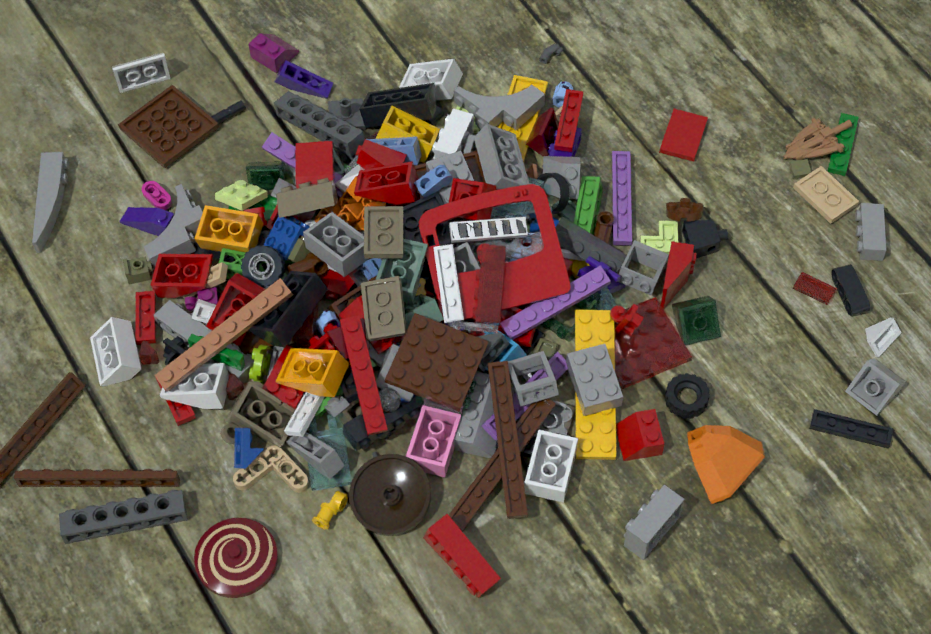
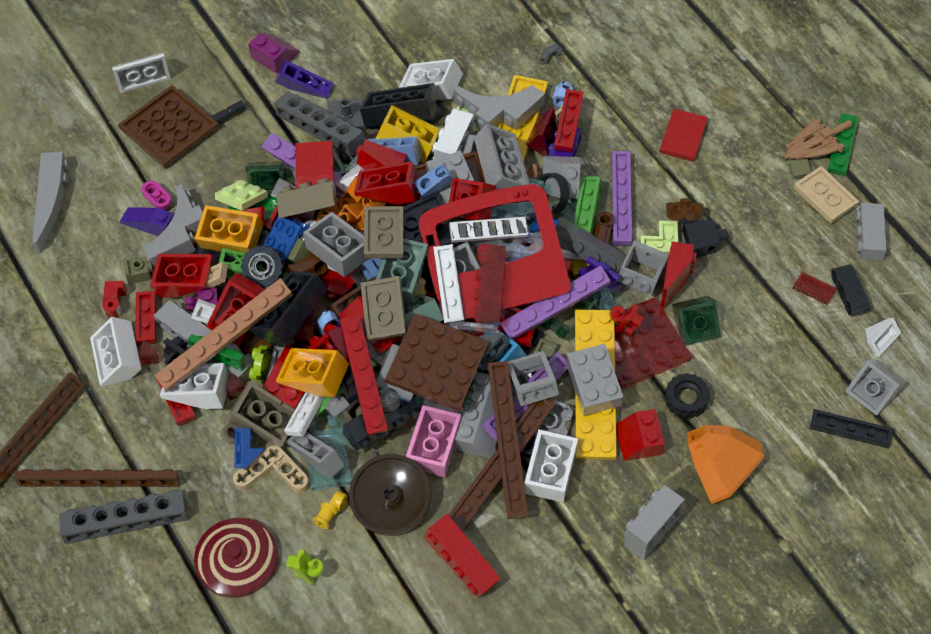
(112, 297): none -> red leg
(305, 566): none -> lime hips

